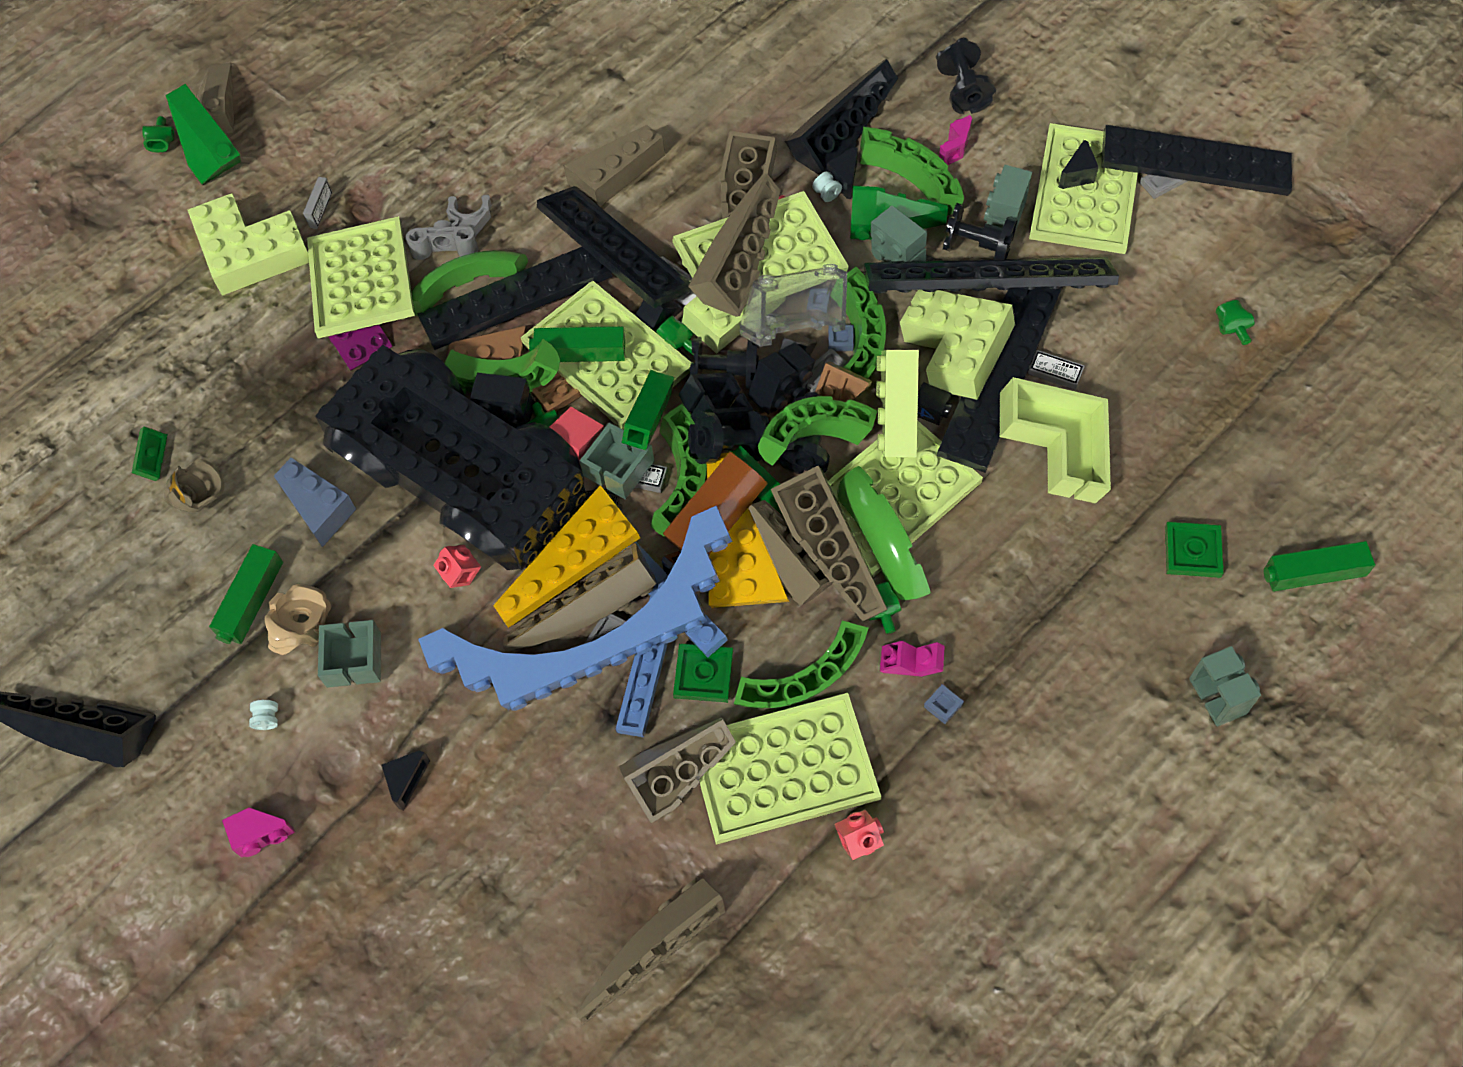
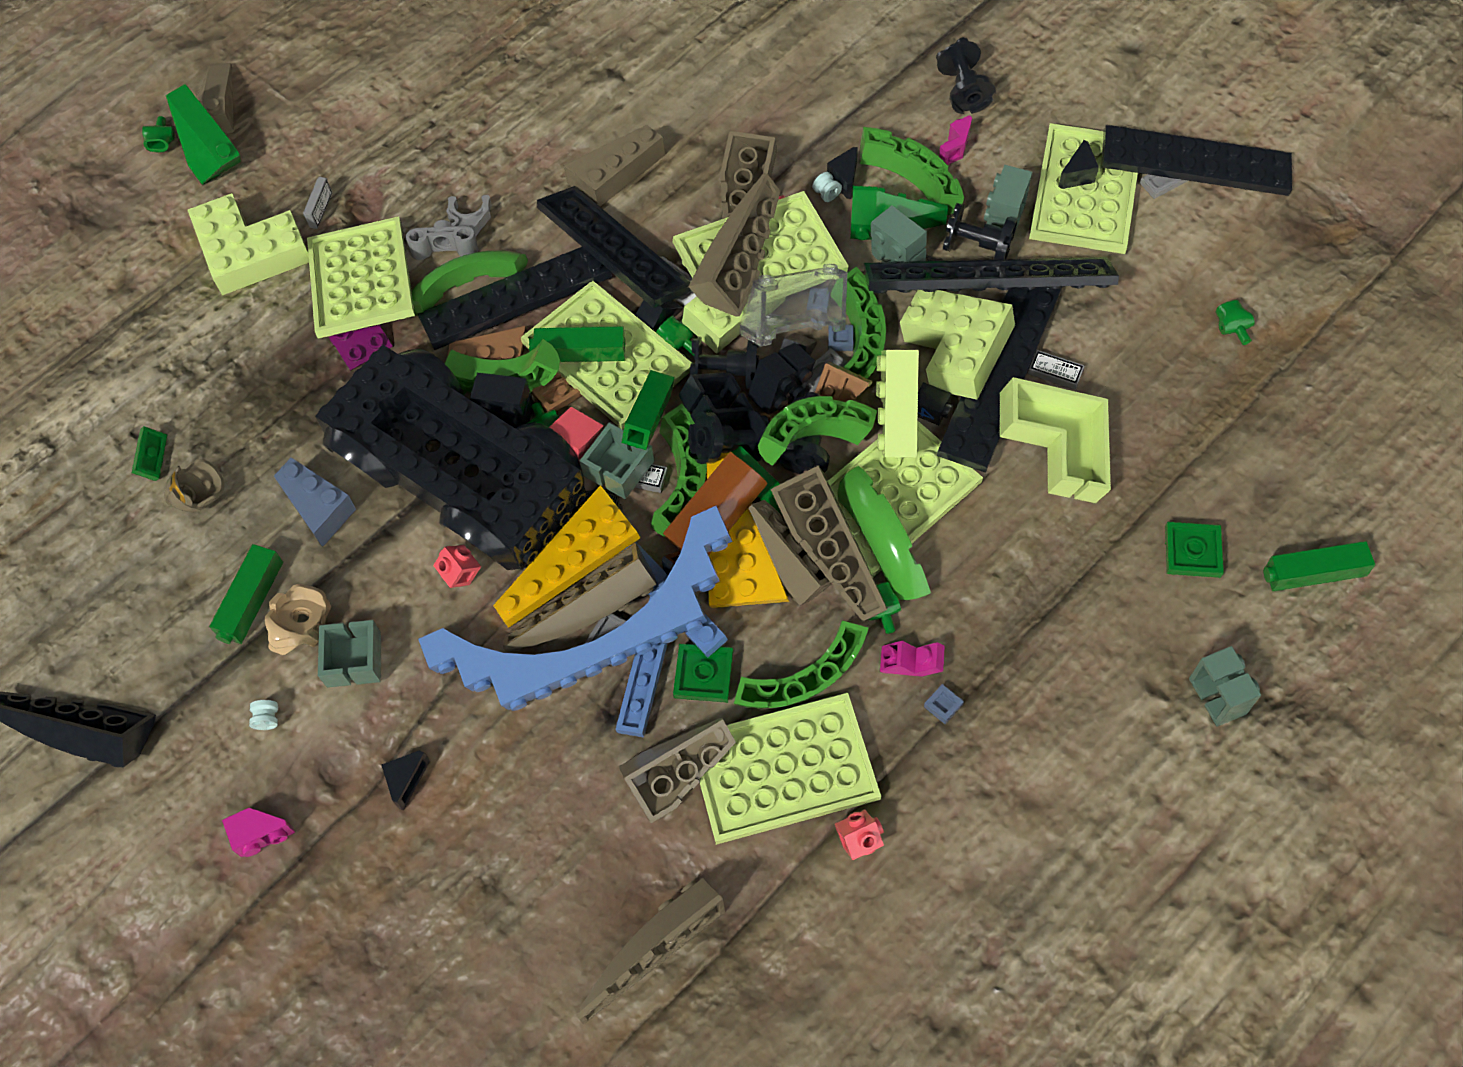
(841, 120): black wedge -> none

